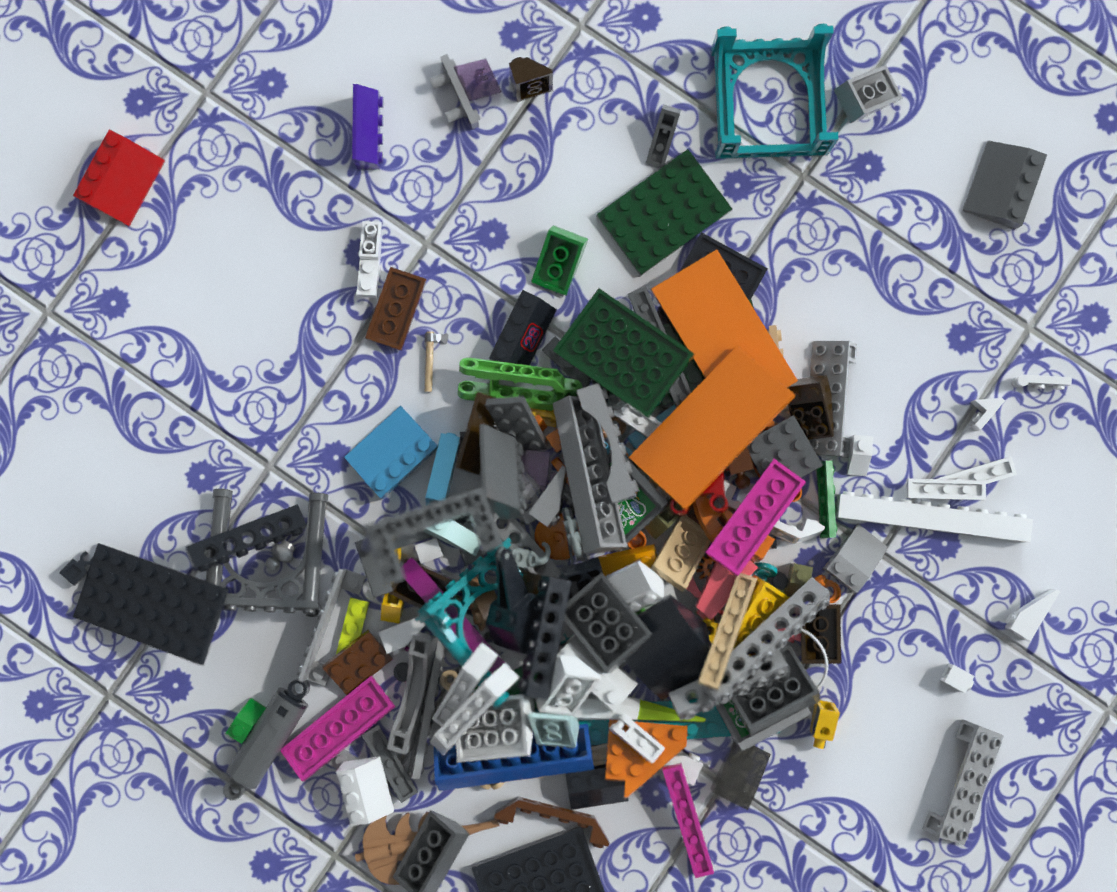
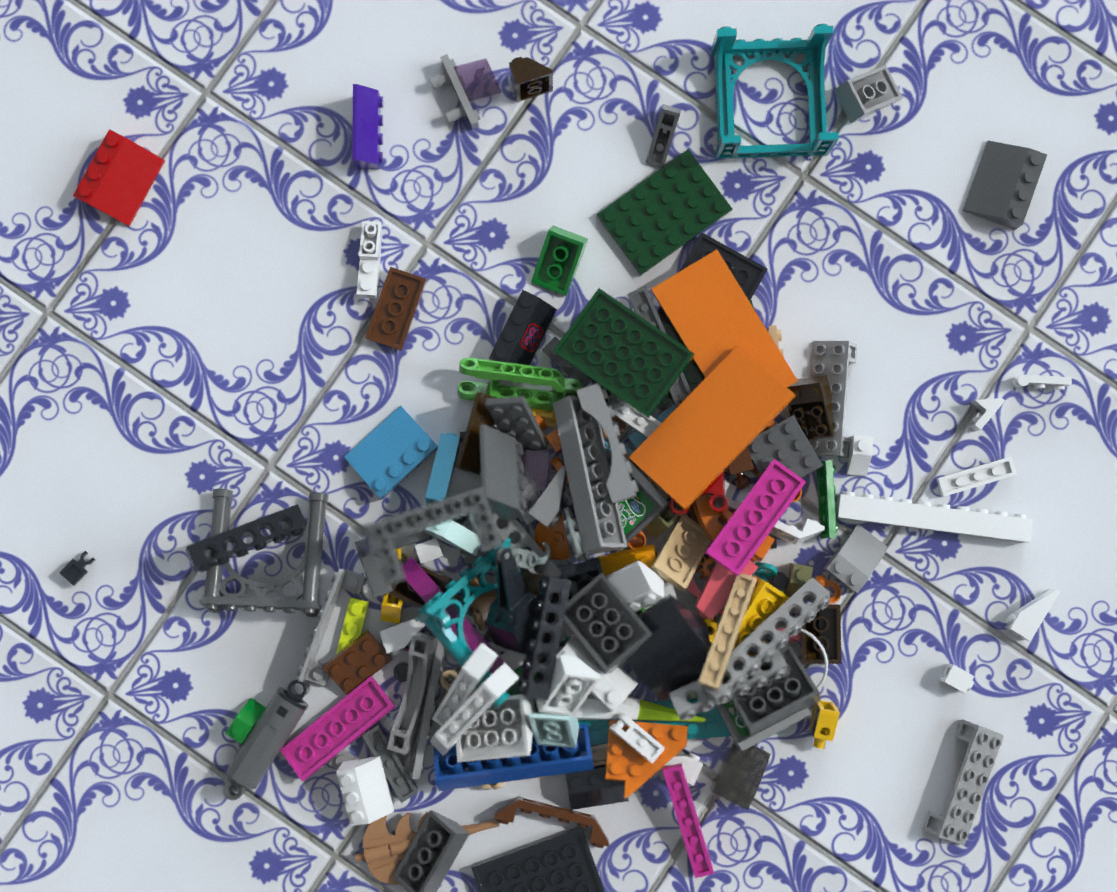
(151, 603): black plate -> none
(281, 552): light grey animal -> none
(430, 338): tan piece -> none
(946, 489): white plate -> none

